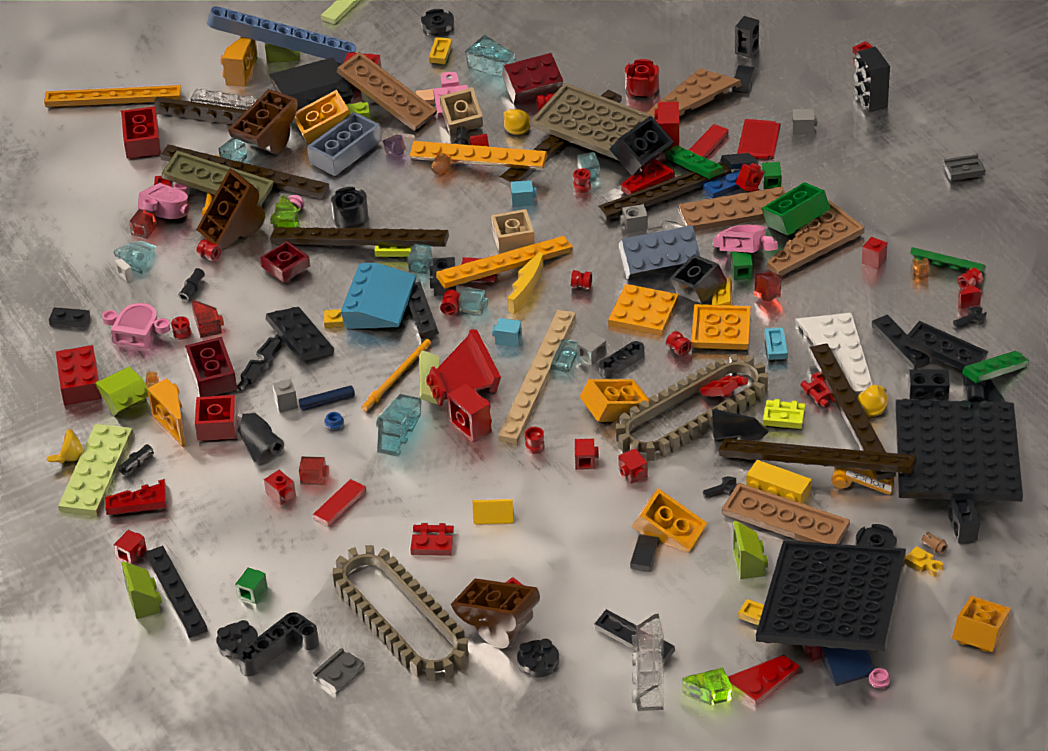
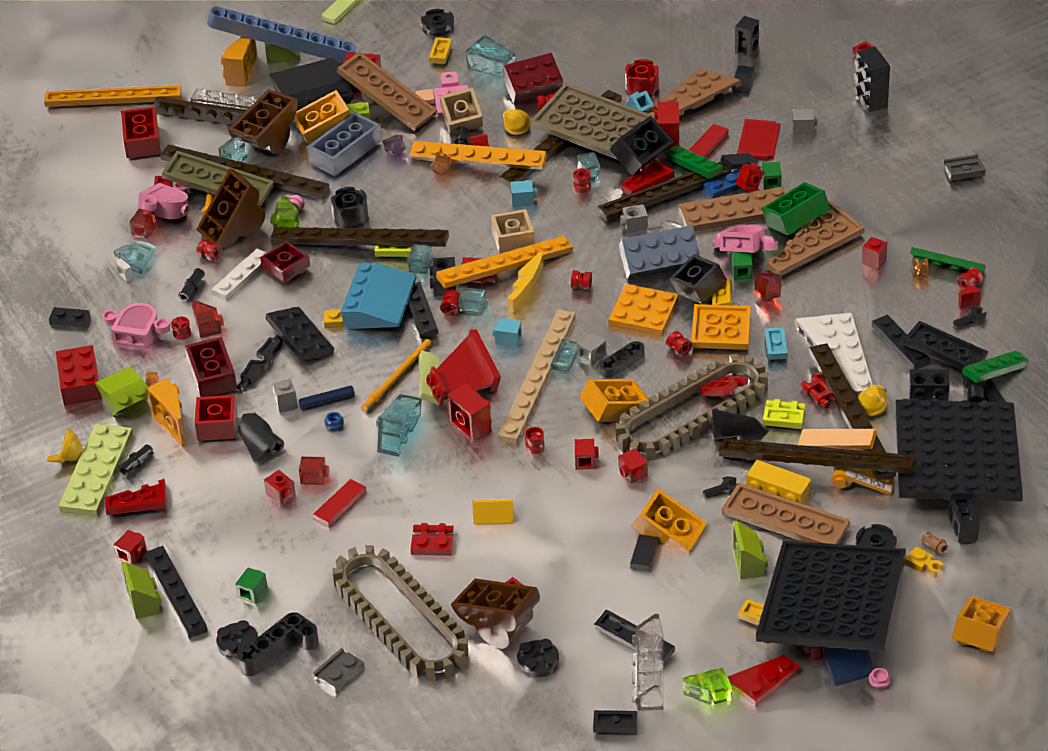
(239, 276): none -> white plate
(614, 721): none -> black plate
(640, 101): none -> medium azure brick
(838, 438): none -> light orange tile

